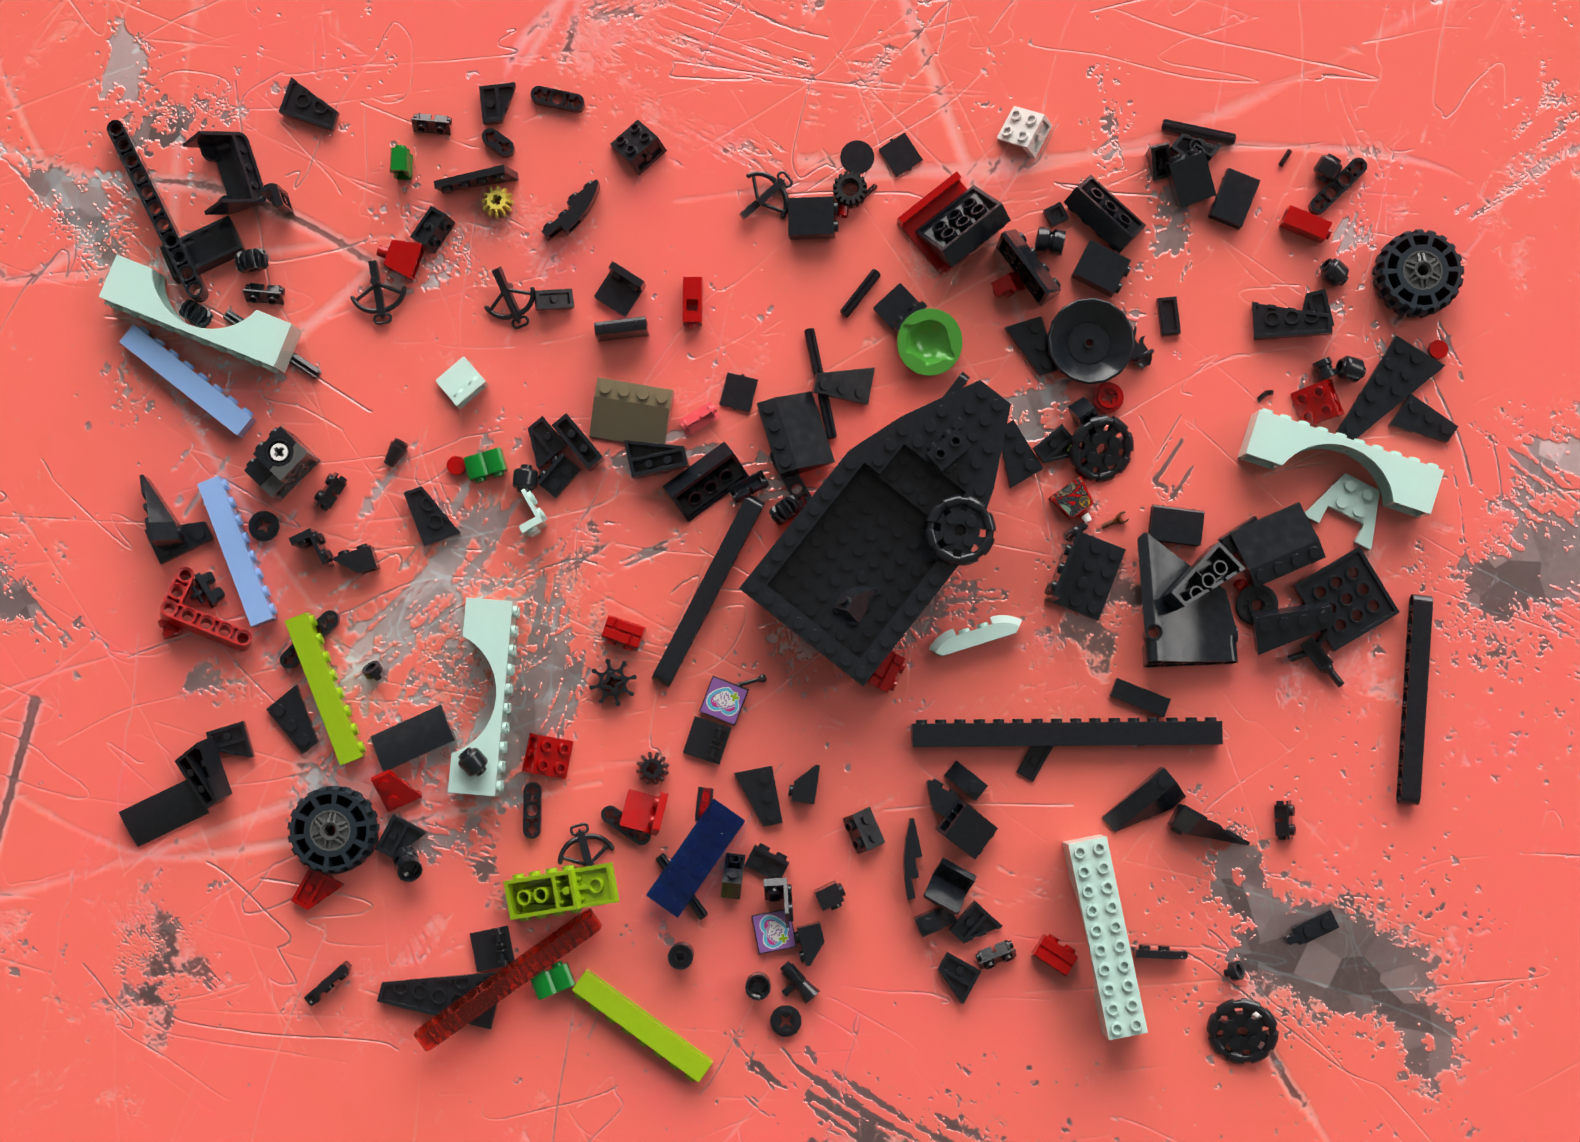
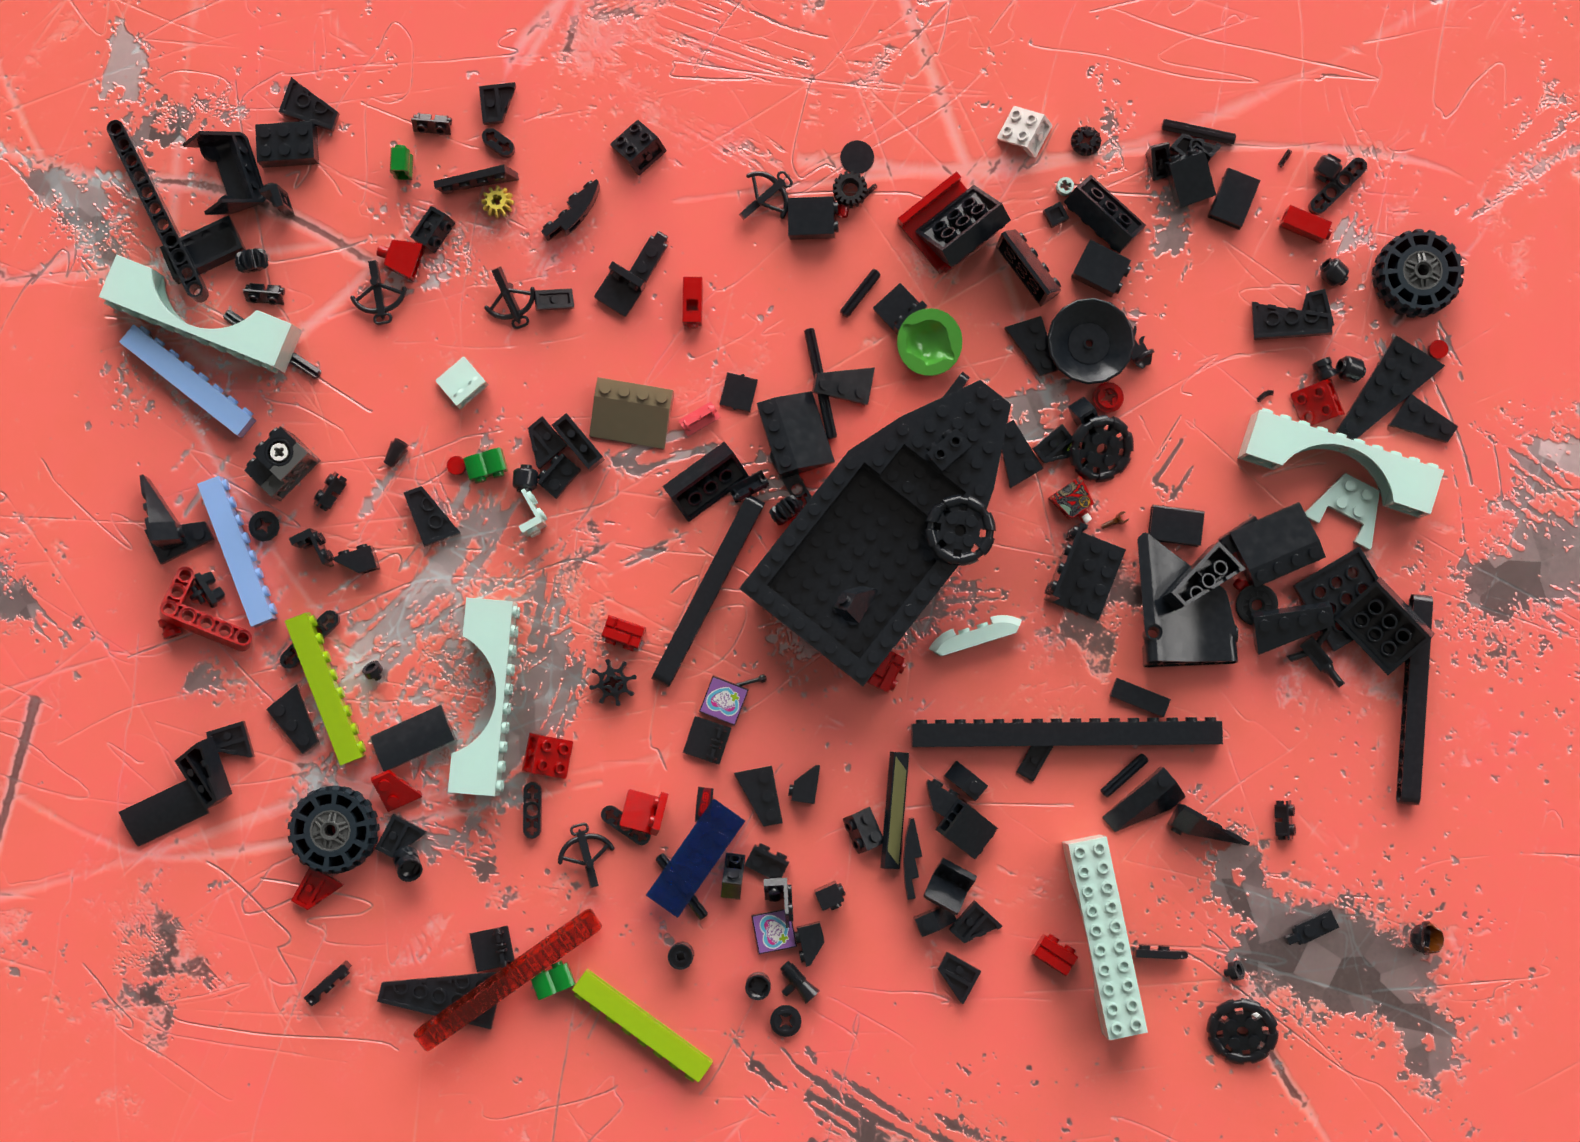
(195, 313): black gear -> none
(287, 144): none -> black brick
(472, 762): black head -> none
(543, 100): black beam -> none
(560, 891): lime wedge -> none
(621, 329): black piece -> none
(646, 764): black gear -> none
(650, 256): none -> black hinge
(653, 459): black wedge -> none
(894, 810): none -> tile
(900, 154): black piece -> none
(989, 959): black hinge -> none
(1007, 285): red brick -> none
(1050, 240): black wheel -> none
(1068, 181): none -> light aqua bush
(1083, 148): none -> black gear
(1124, 775): none -> black axle
(1168, 316): black tile -> none
(1384, 626): none -> black slope
(1427, 938): none -> piece

